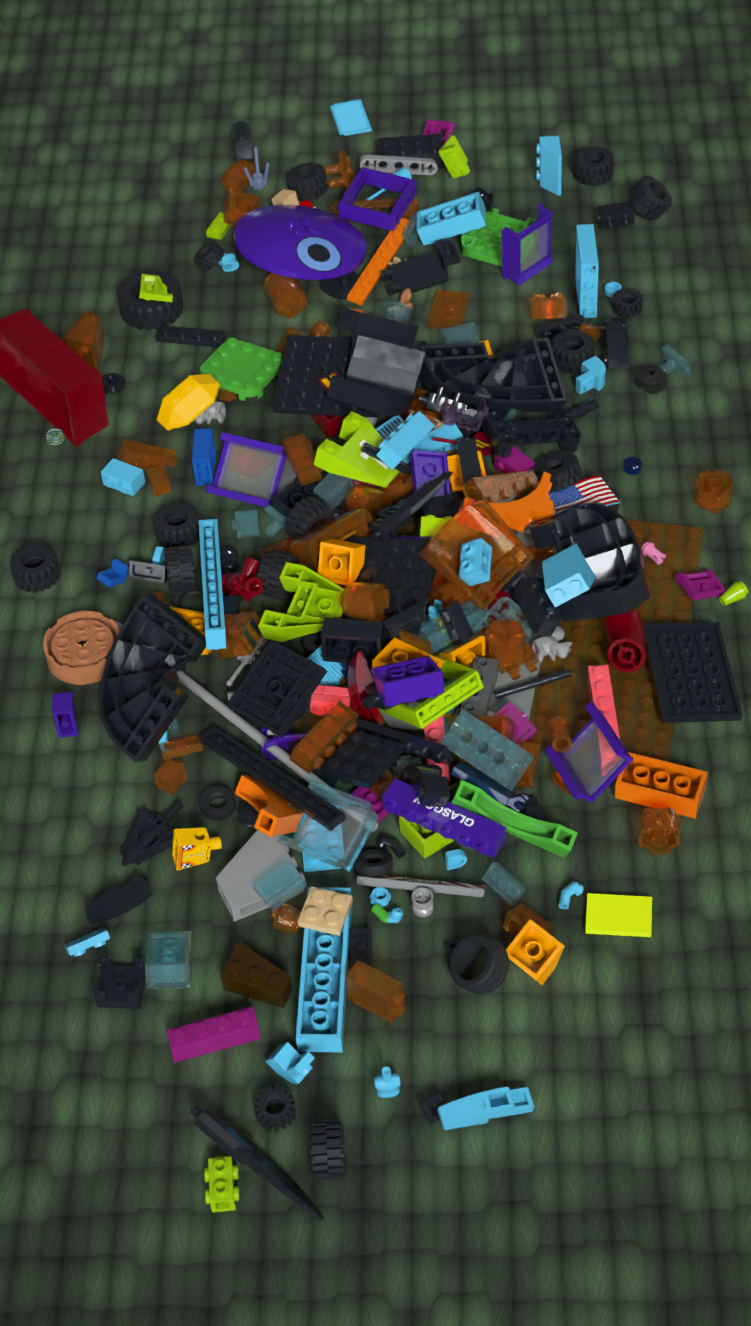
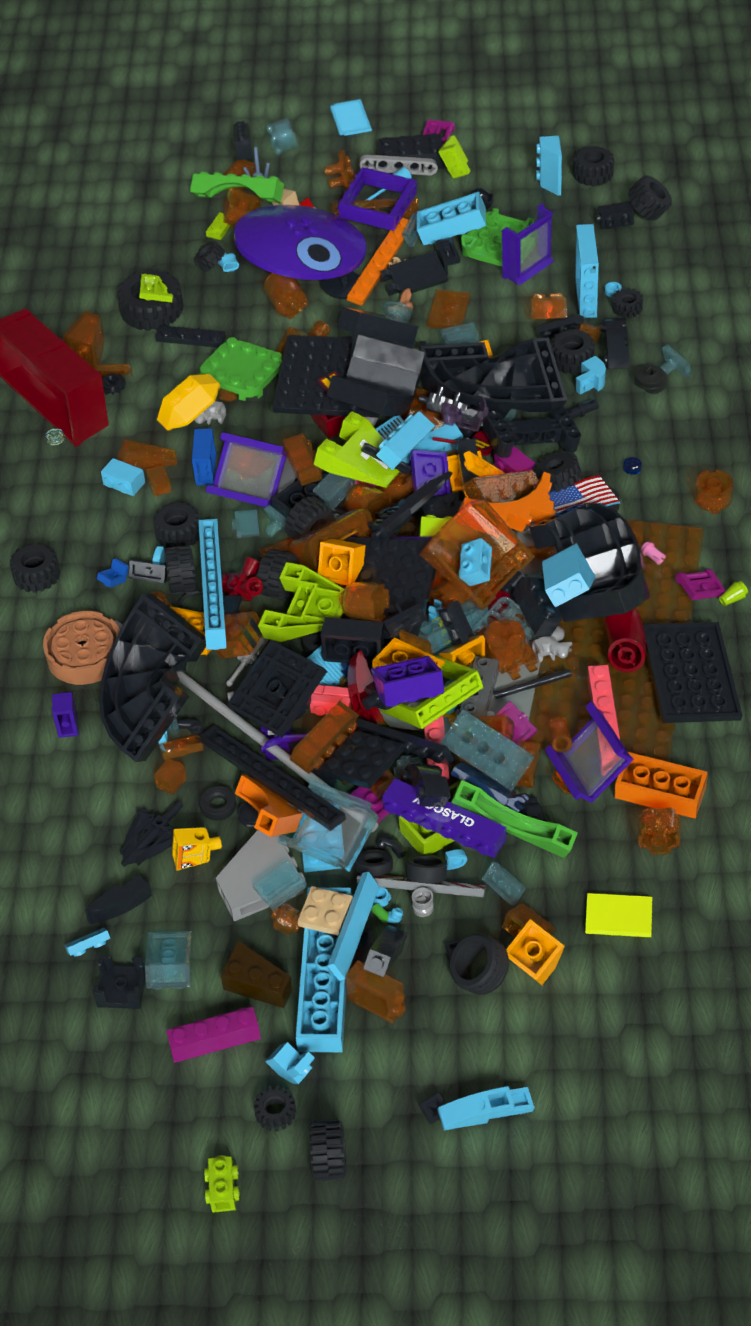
(122, 369): none -> clear orange tile
(192, 725): none -> black arm
(209, 185): none -> bright green arch
(229, 560): black wheel -> none
(247, 1154): black piece -> none
(282, 136): none -> clear light blue brick
(307, 181): black tyre -> none
(353, 926): none -> medium azure tile
(385, 951): none -> black brick
(387, 1083): medium azure piece -> none
(426, 869): none -> black tyre
(480, 466): none -> light orange plate
(567, 892): medium azure arm -> none

